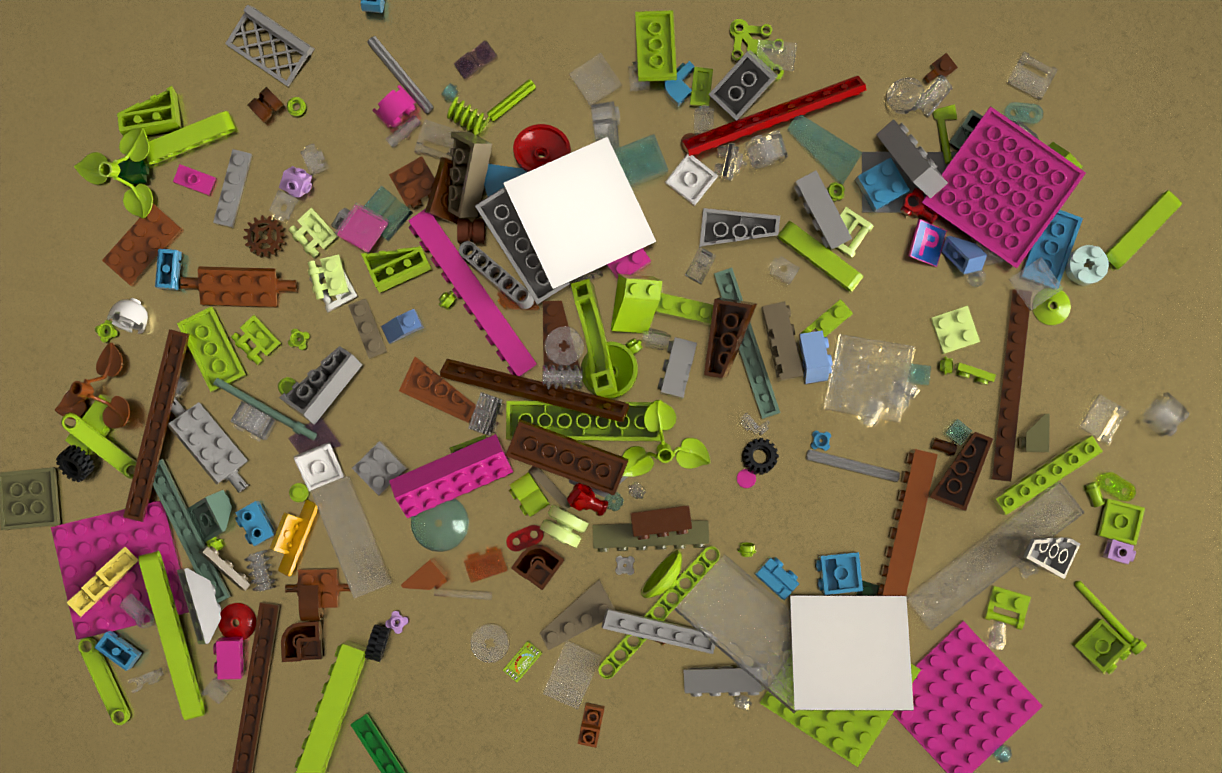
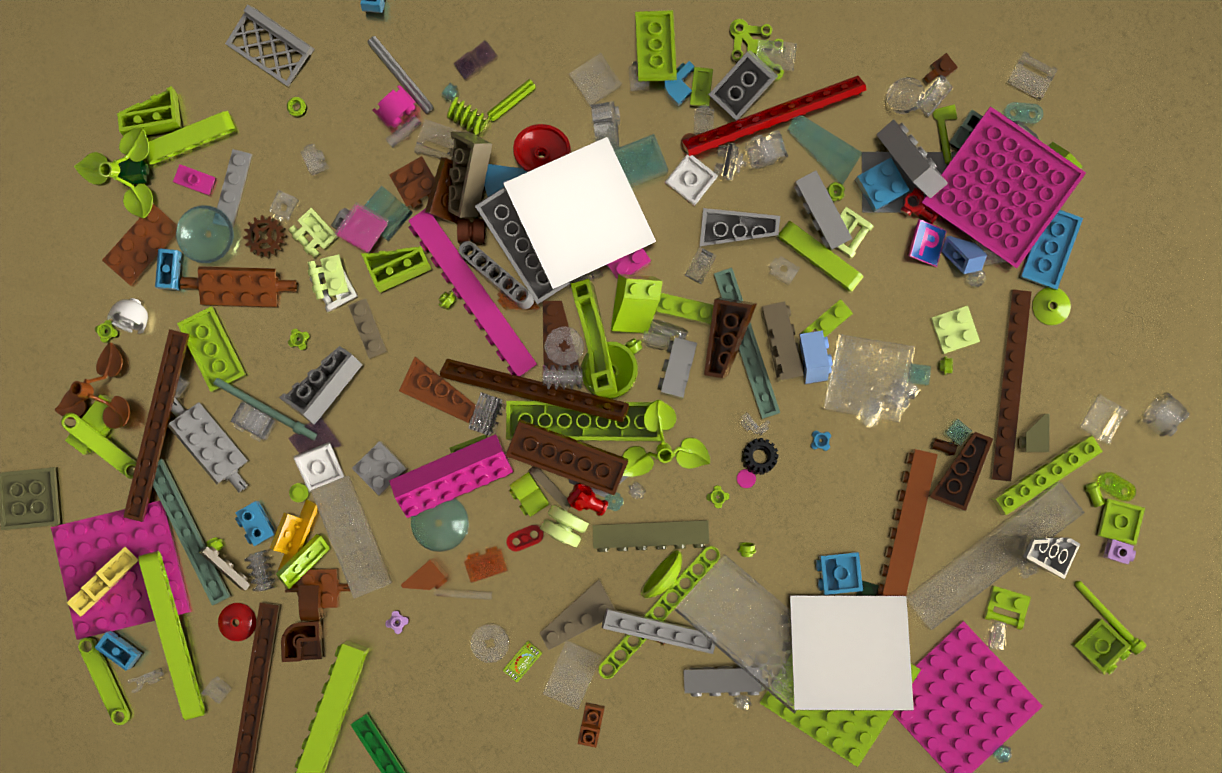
(75, 463): black tyre -> none
(137, 611): clear piece -> none
(192, 234): none -> clear light blue dish
(201, 604): wedge -> none
(211, 515): sand green slope -> none
(229, 658): dark pink brick -> none
(261, 337): lime plate -> none
(265, 104): reddish brown wheel -> none
(285, 385): lime plate -> none
(296, 181): lavender brick -> none
(302, 561): none -> lime plate
(377, 643): black tyre -> none
(402, 326): medium blue slope -> none
(538, 565): reddish brown brick -> none
(620, 569): white plate -> none
(661, 522): reddish brown brick -> none
(668, 329): none -> clear tile
(712, 496): none -> lime plate
(777, 578): dark azure brick -> none
(852, 465): light grey axle -> none
(982, 376): lime plate -> none
(1035, 283): clear plate -> none
(1097, 263): light aqua brick -> none
(1143, 229): lime beam -> none

